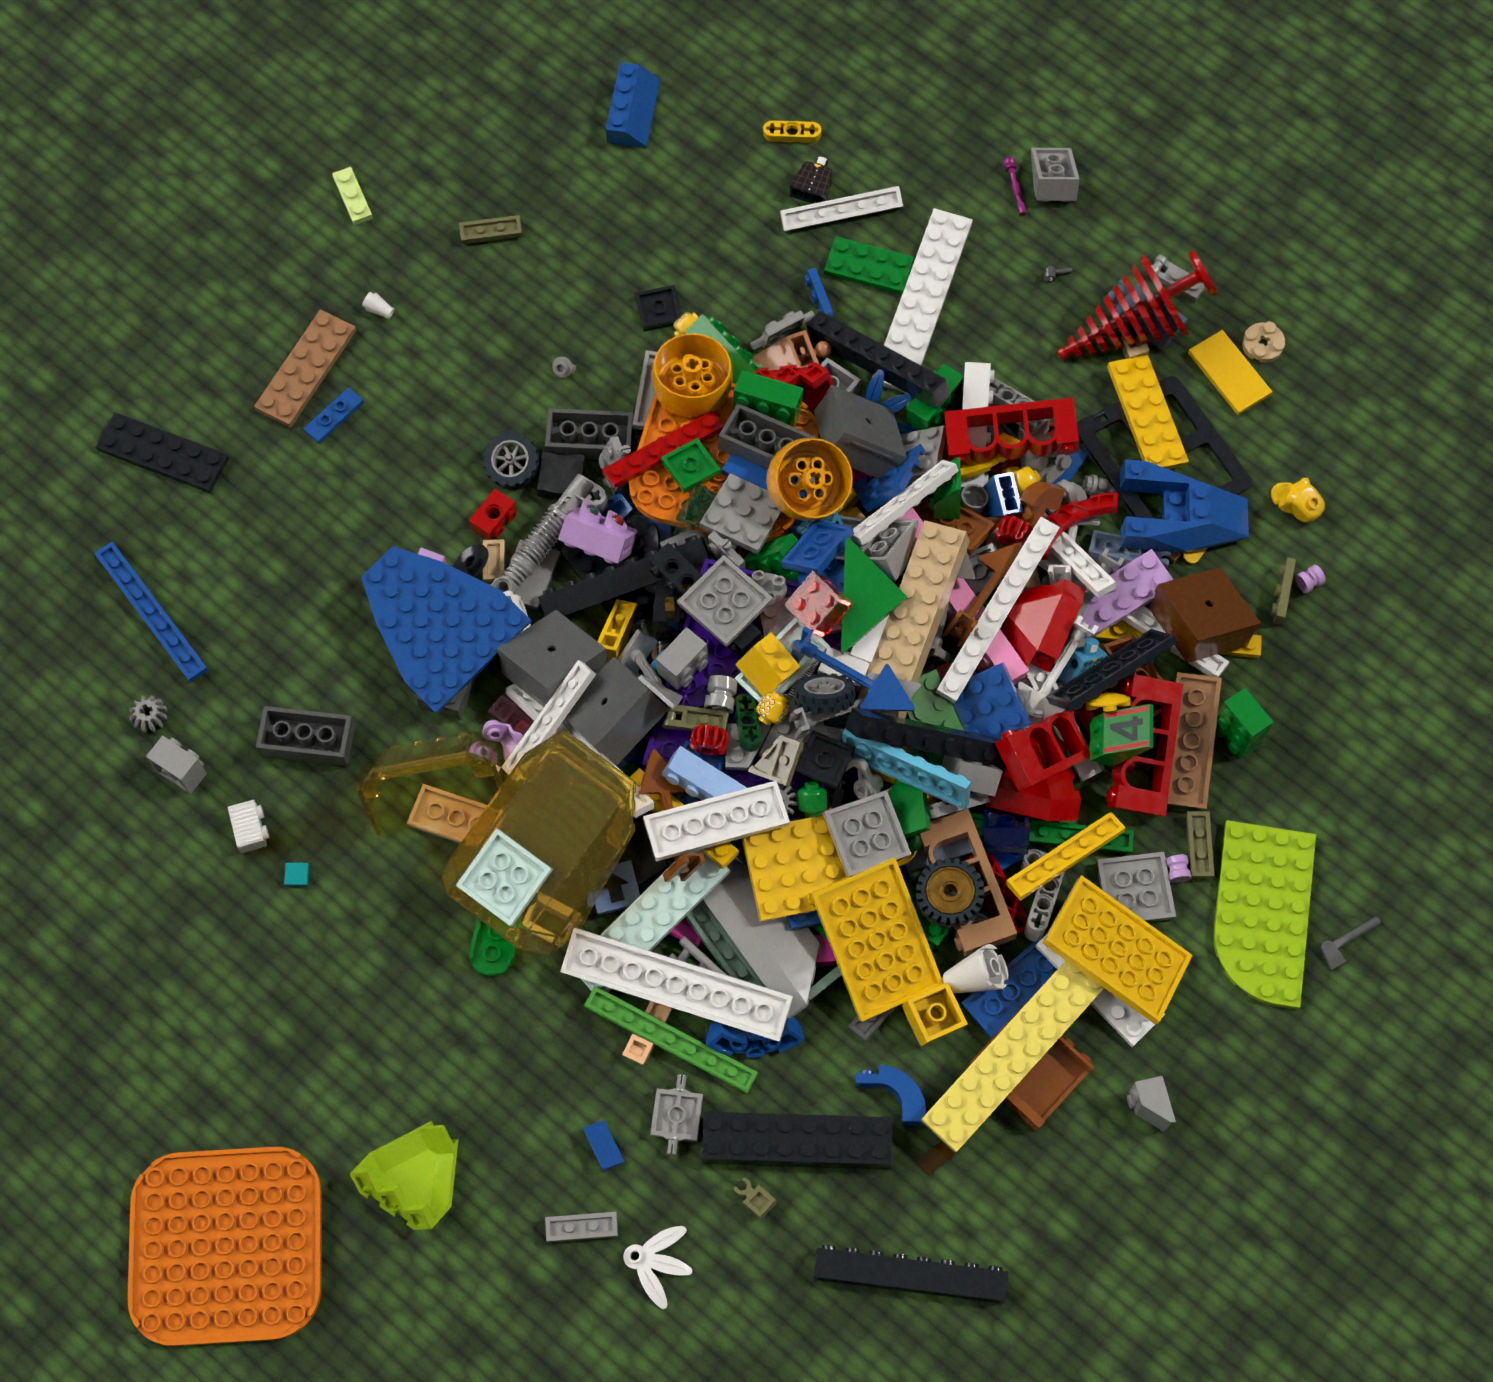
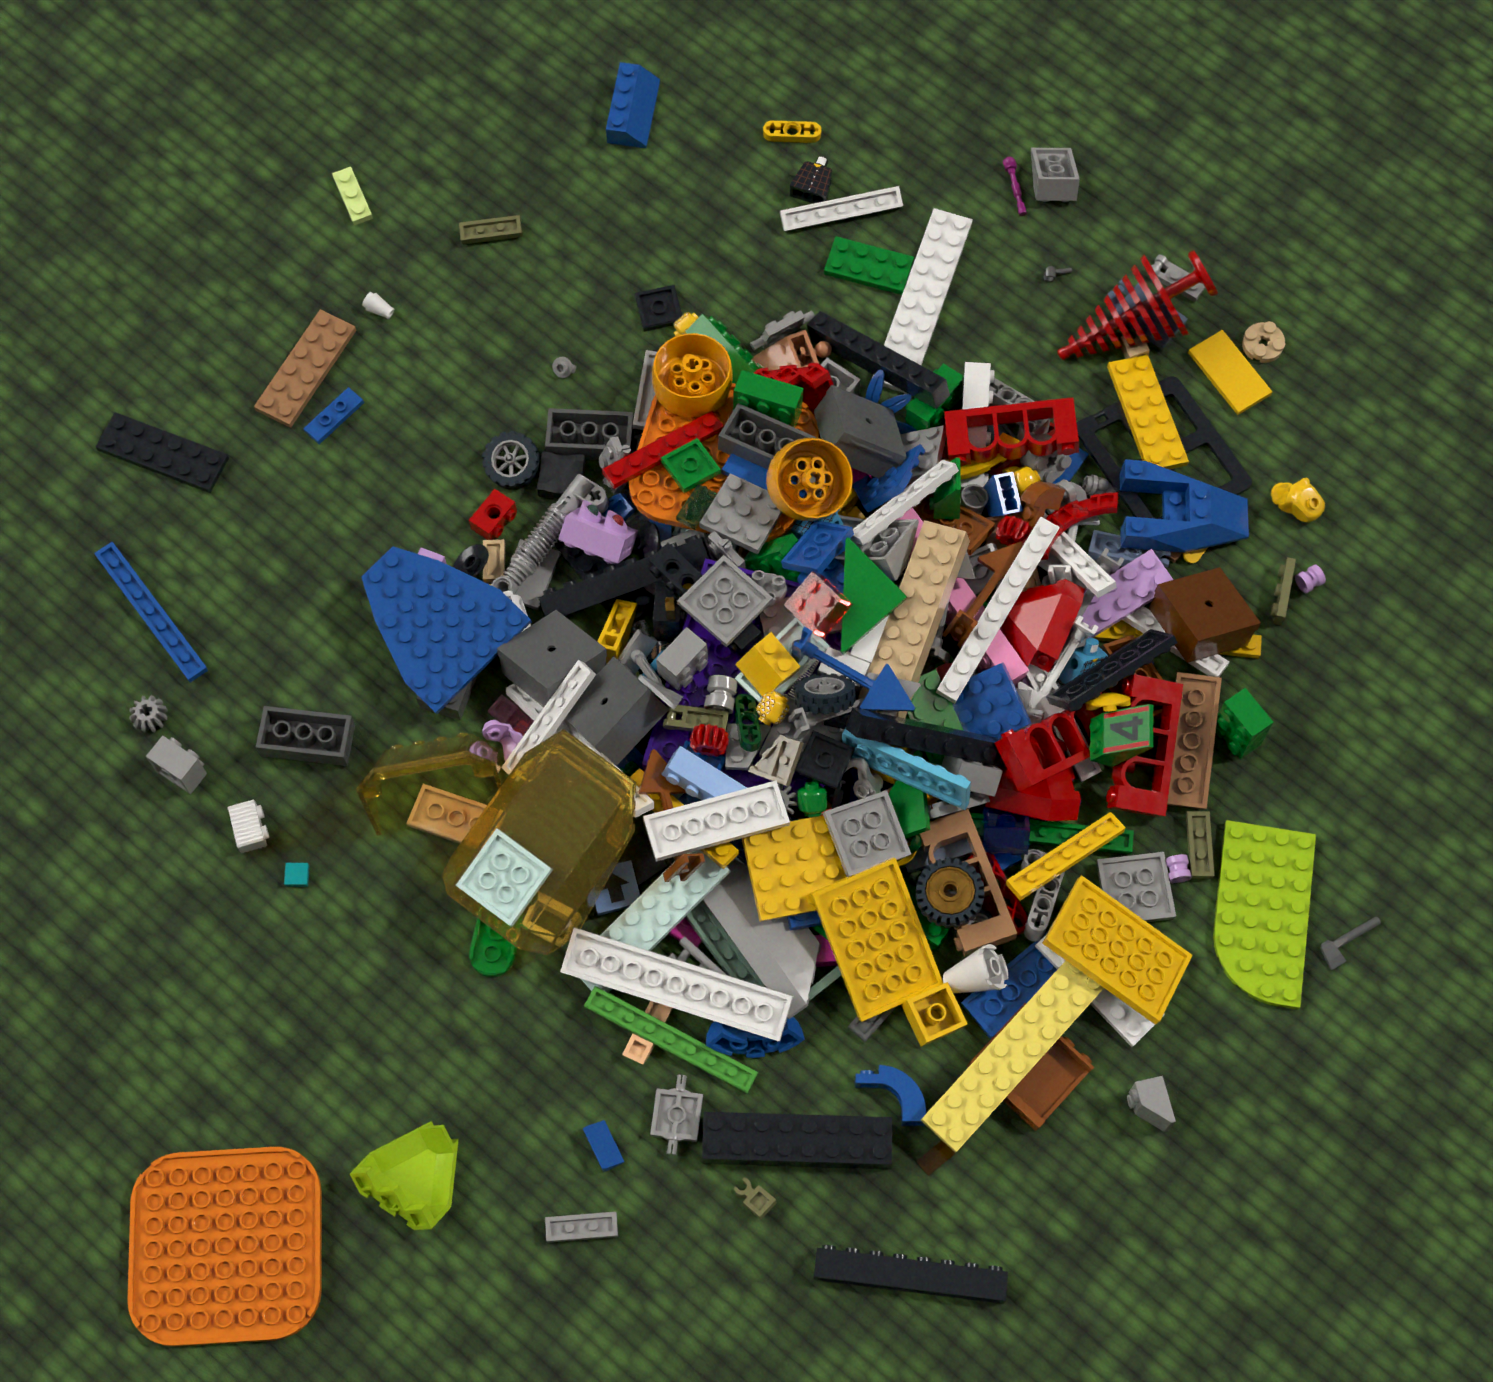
(662, 1263): white plant -> none
(818, 293): blue plate -> none

